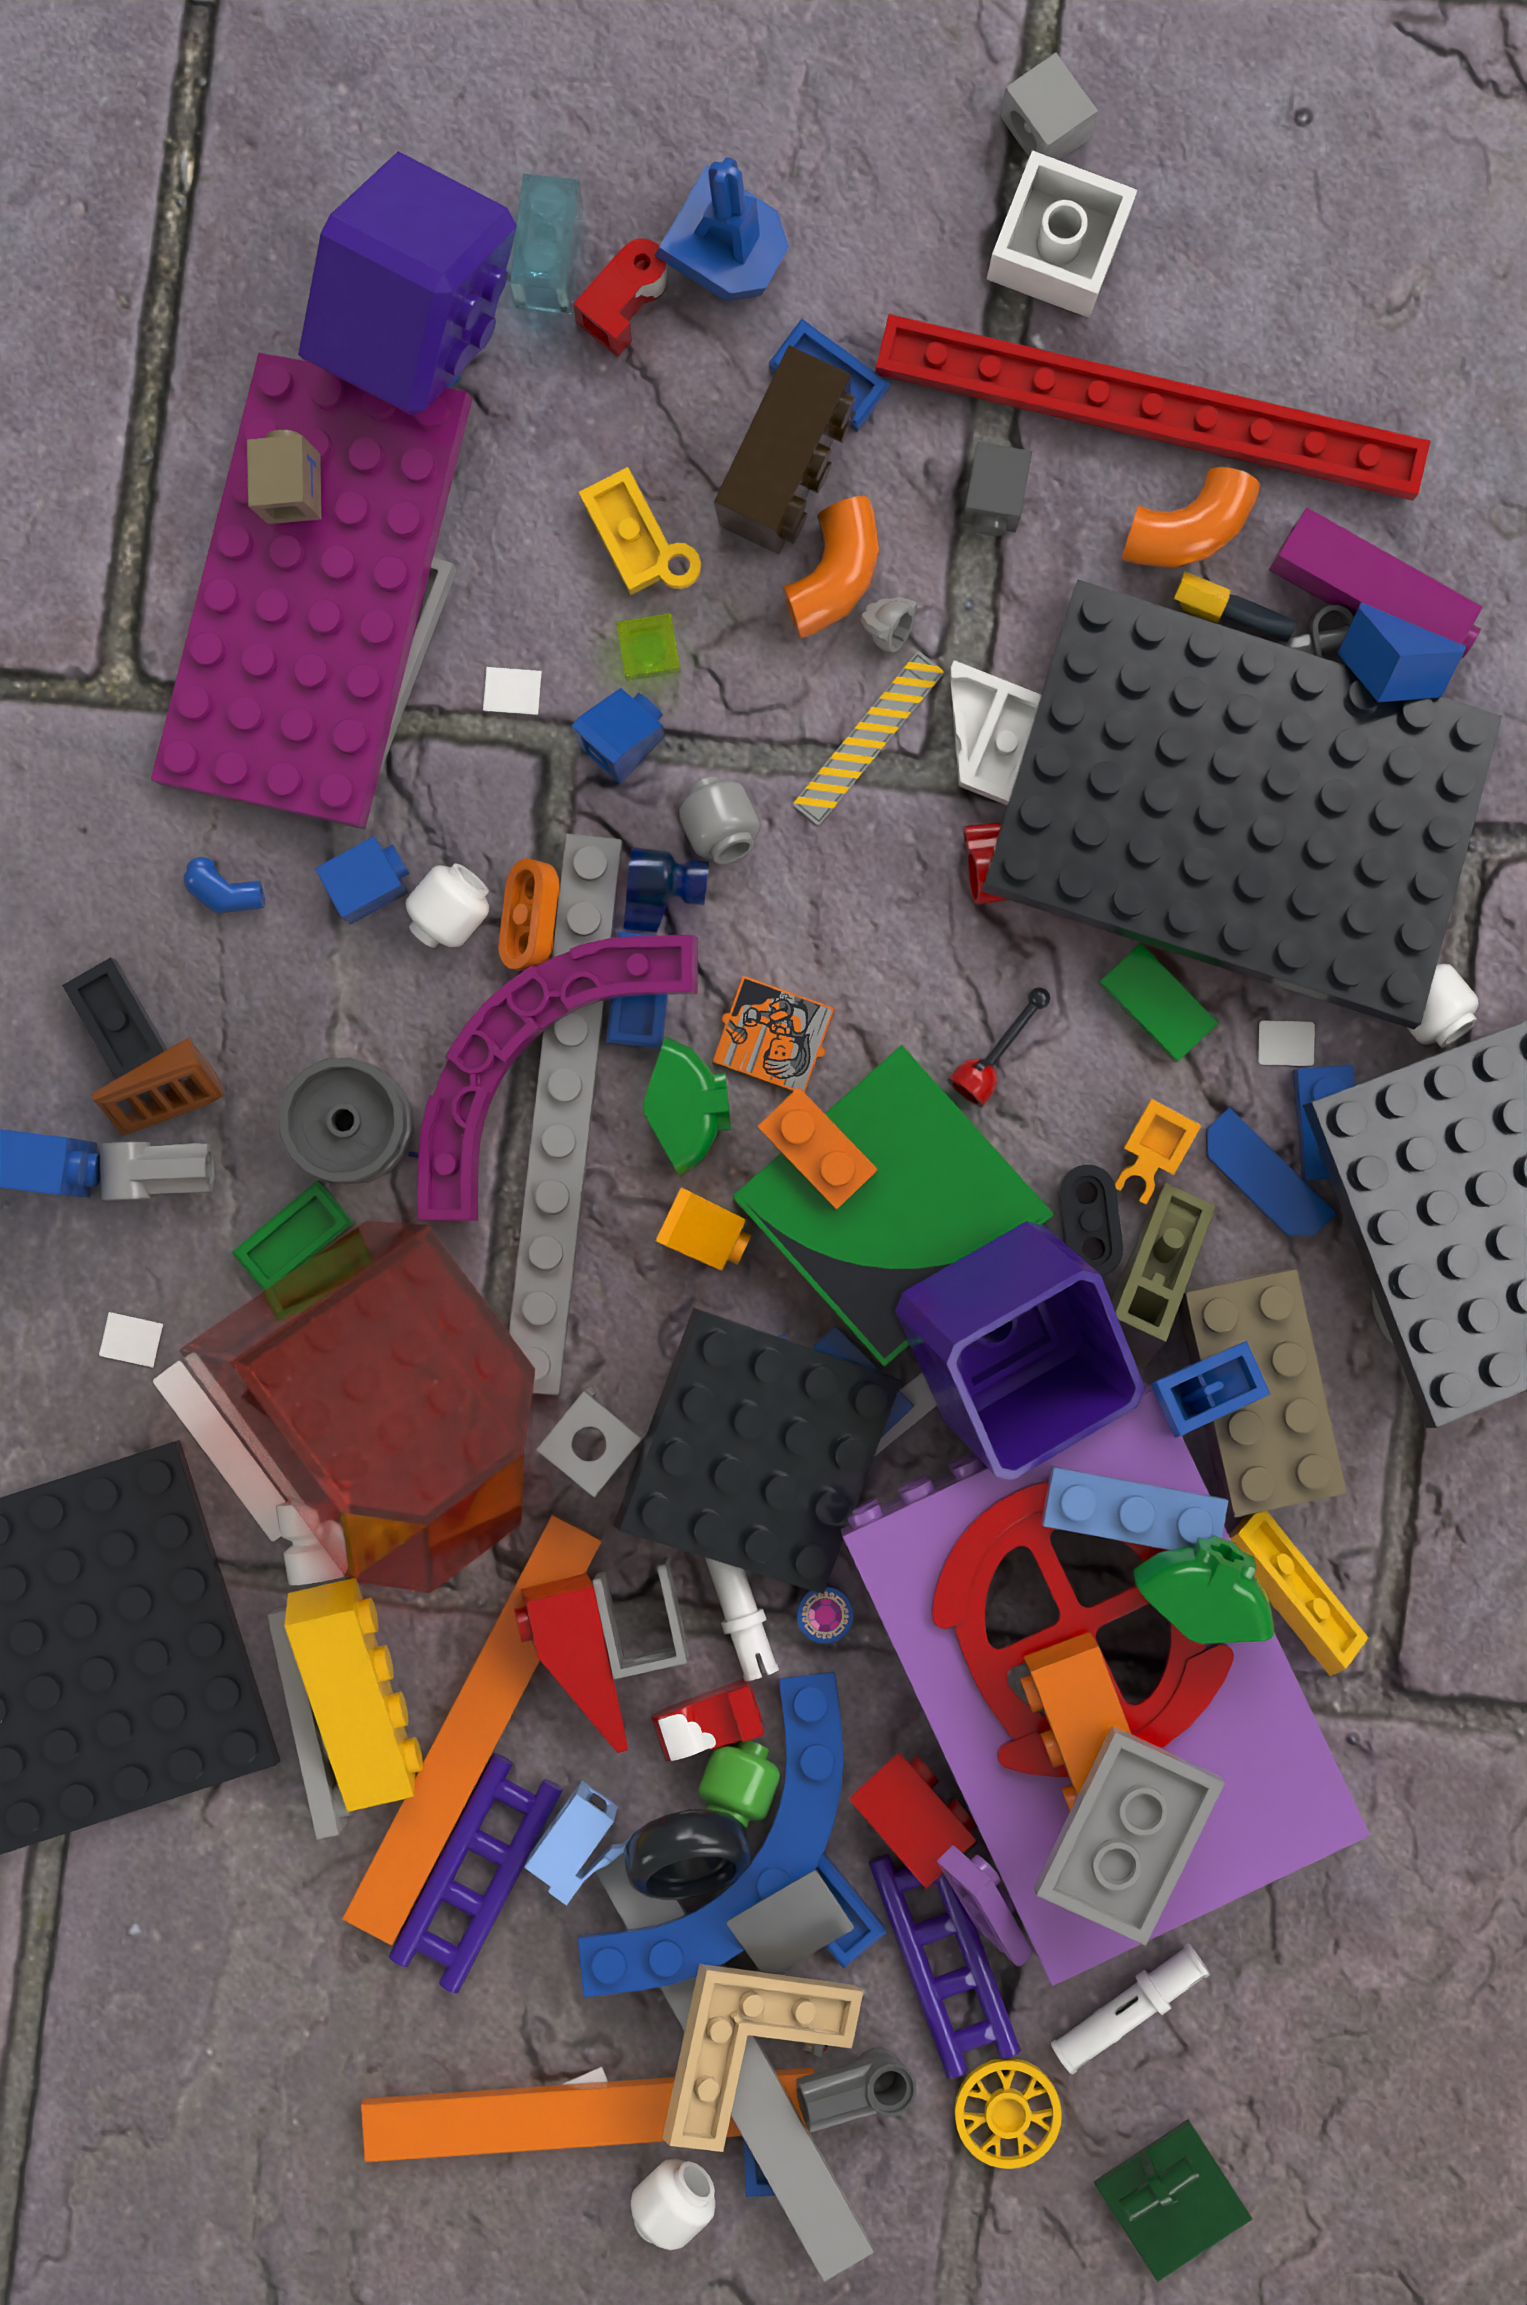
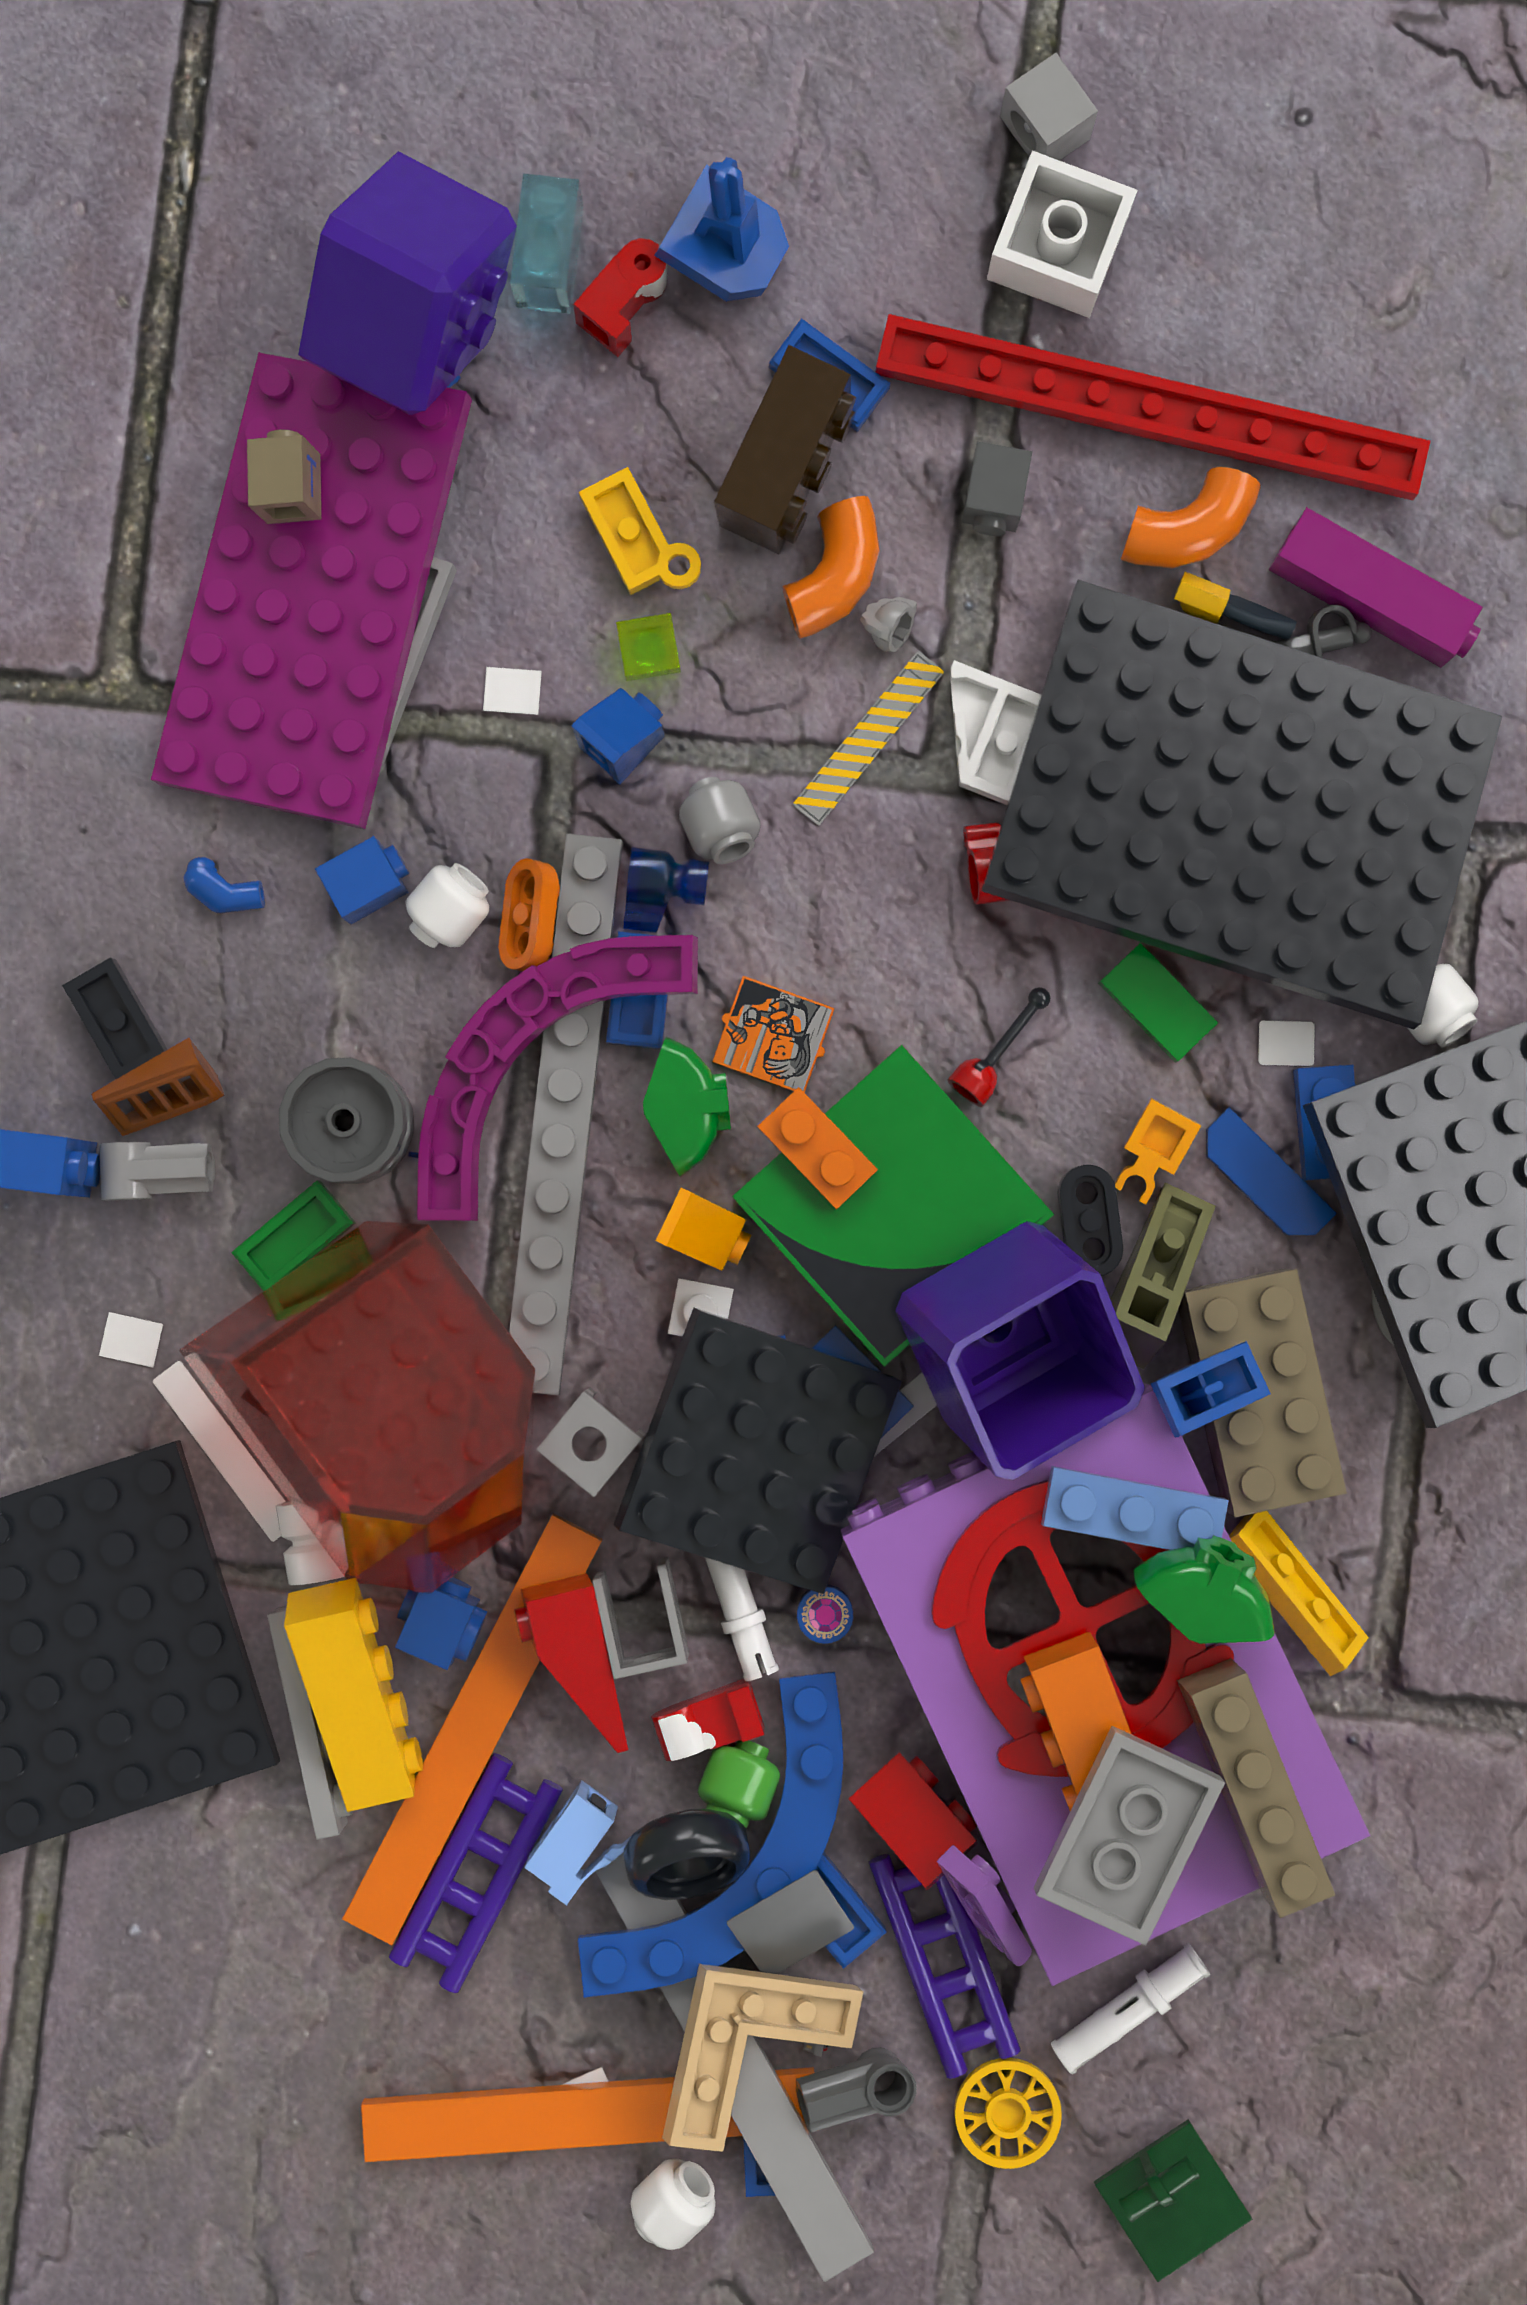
(441, 1623): none -> blue brick
(699, 1295): none -> white plate
(1256, 1787): none -> dark tan brick
(1398, 657): blue slope -> none

